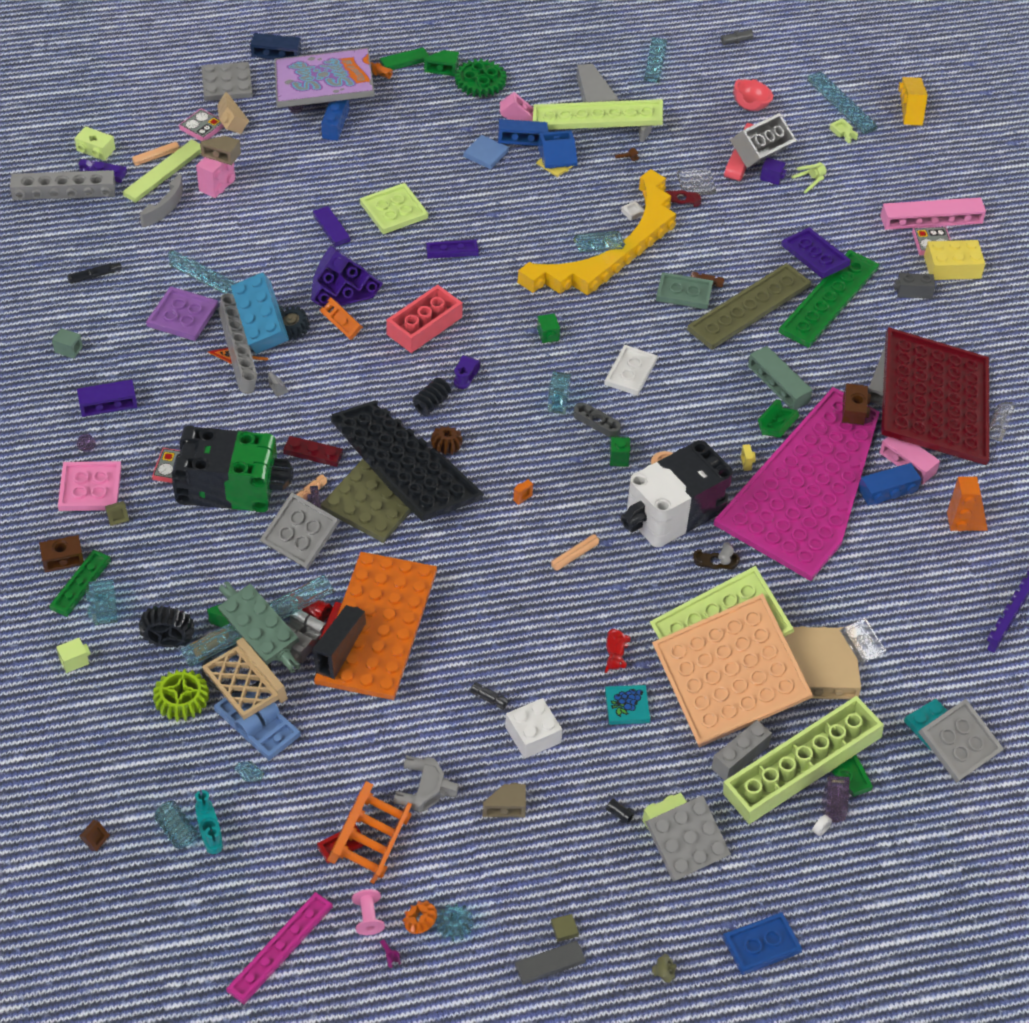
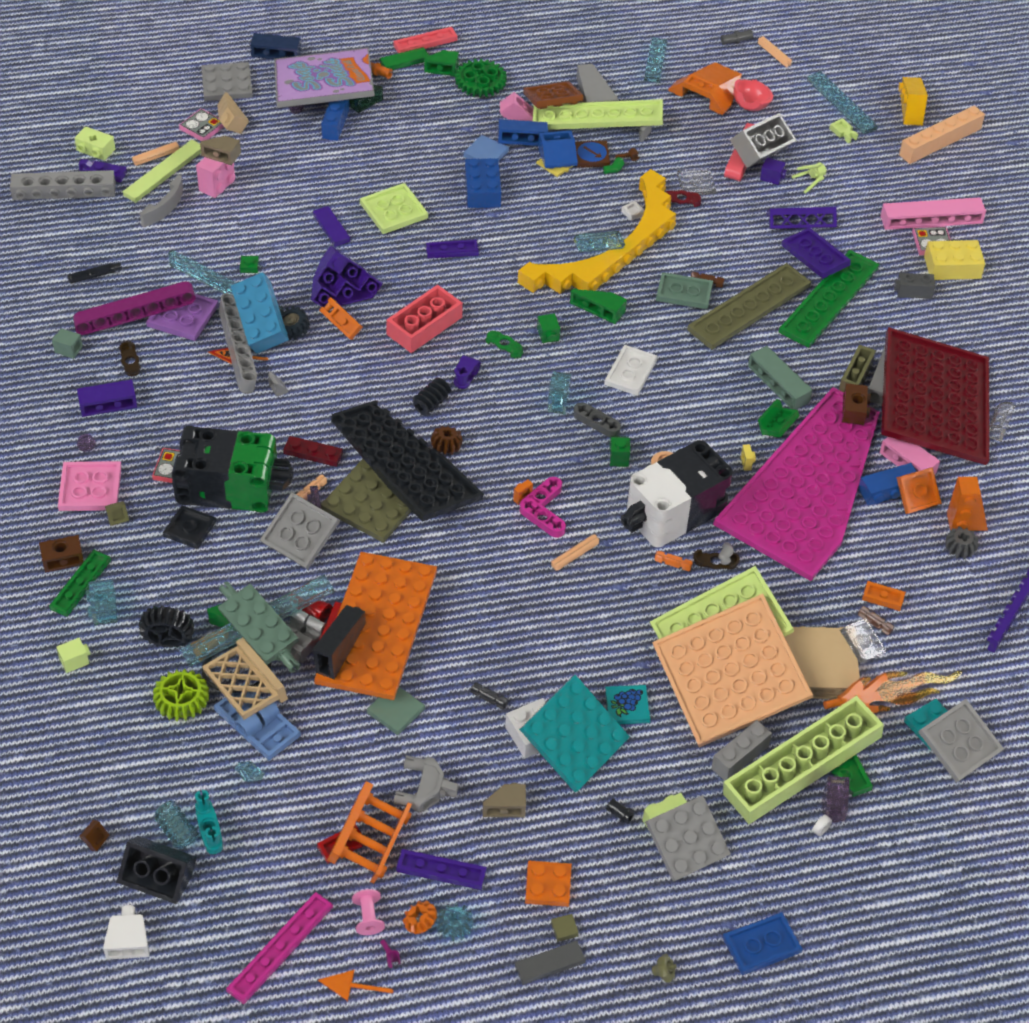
(126, 936): none -> white torso
(128, 351): none -> dark brown piece
(134, 308): none -> magenta beam
(156, 869): none -> black slope
(189, 527): none -> black tile
(249, 264): none -> green plate
(342, 984): none -> orange piece
(362, 104): none -> clear green slope
(396, 713): none -> sand green tile
(426, 40): none -> coral plate
(441, 869): none -> dark purple plate
(482, 183): none -> blue brick
(513, 347): none -> green piece
(538, 507): none -> dark pink beam
(548, 883): none -> orange plate
(553, 94): none -> dark orange plate
(574, 733): none -> teal plate
(592, 154): none -> tile
(602, 304): none -> green slope
(615, 167): none -> green arm
(615, 645): red animal -> none
(673, 560): none -> orange axle
(711, 82): none -> orange wedge
(774, 51): none -> light nougat axle
(809, 211): none -> dark purple fence
(858, 367): none -> olive brick
(876, 620): none -> axle
(883, 595): none -> orange plate
(886, 690): none -> piece
(919, 490): none -> orange tile
(941, 134): none -> light nougat brick
(961, 542): none -> dark grey gear

